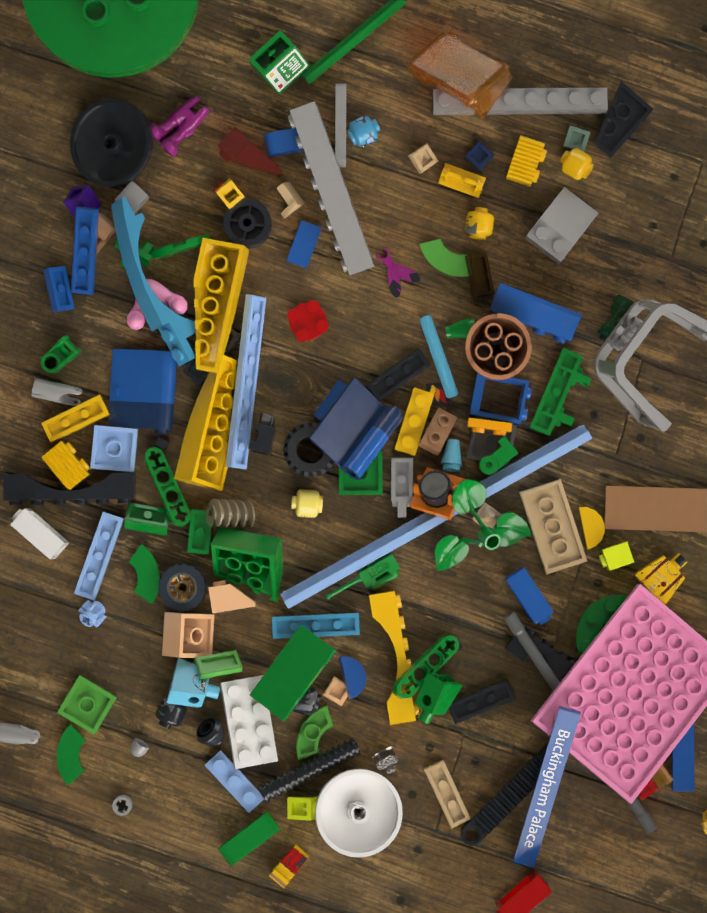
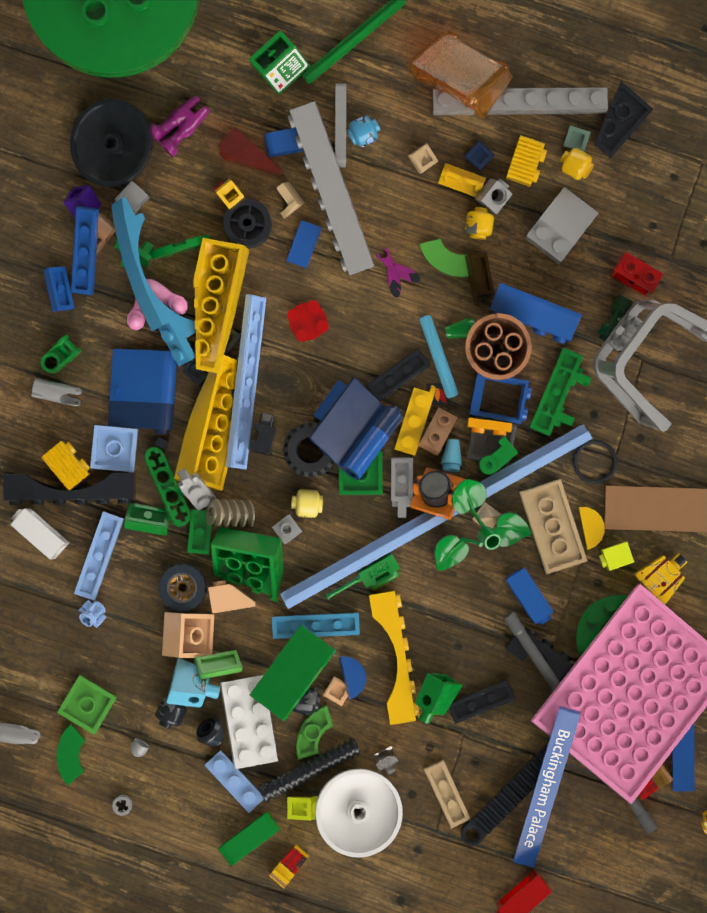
(75, 418): yellow plate -> none
(147, 572): green tile -> none
(195, 489): none -> light grey hinge
(287, 529): none -> light grey brick
(425, 666): green beam -> none
(485, 199): none -> light grey brick
(591, 481): none -> black piece
(643, 275): none -> red window

